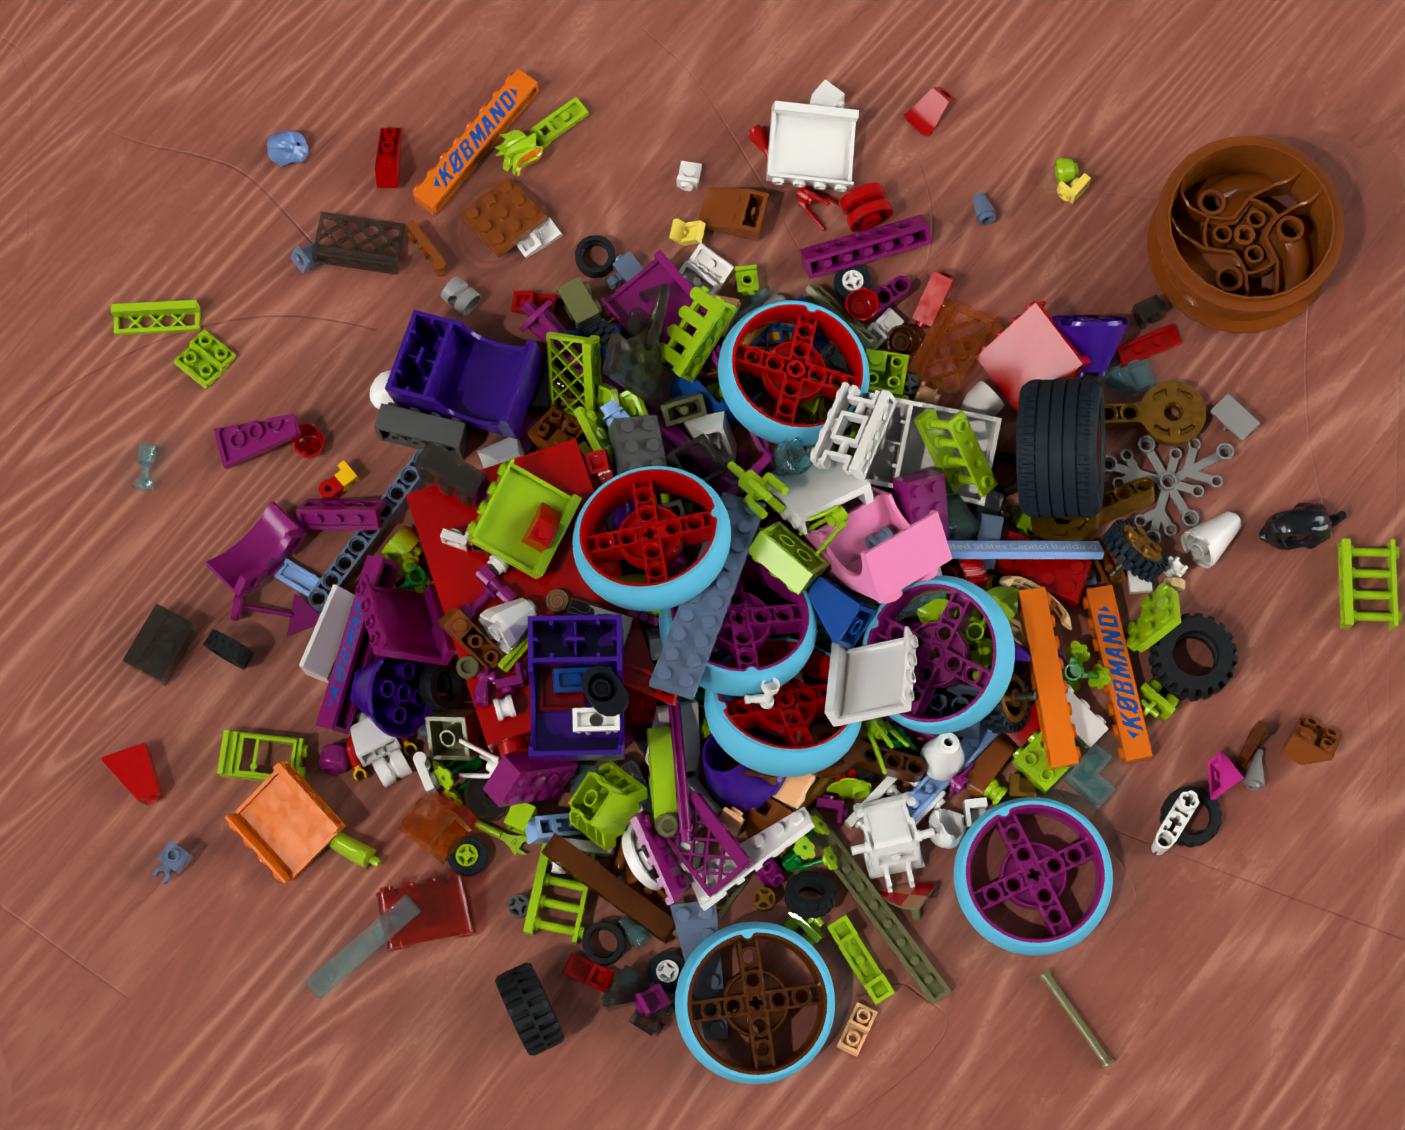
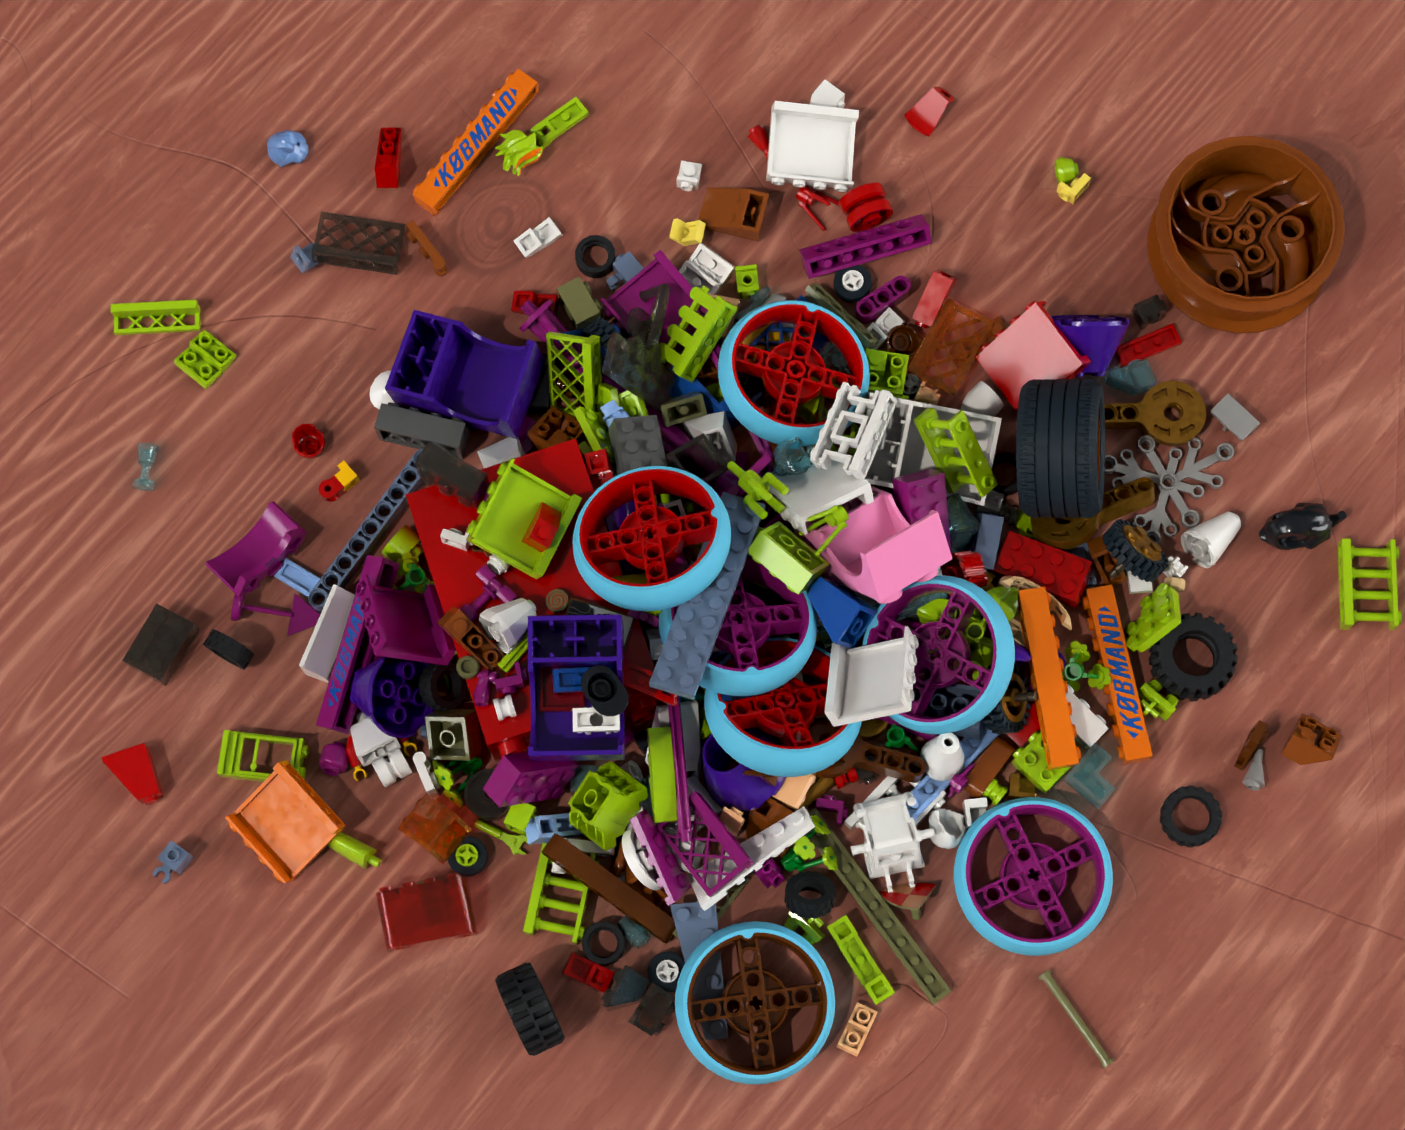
(249, 440): magenta wing -> none
(340, 514): magenta fence -> none
(362, 946): clear light blue tile -> none
(458, 294): light grey wheel -> none
(493, 761): white plant -> none
(503, 217): dark orange plate -> none
(517, 902): dark grey wheel -> none
(651, 1000): magenta bracket -> none
(666, 825): olive tile -> none
(762, 896): pearl gold wheel -> none
(766, 700): white piece -> none
(850, 788): lime plate -> none
(861, 304): red hair -> none
(879, 729): lime plant -> none
(882, 535): sand blue bush -> none
(984, 210): sand blue cone -> none
(1025, 549): light blue tile -> none
(1180, 812): white beam -> none
(1221, 775): dark pink slope -> none

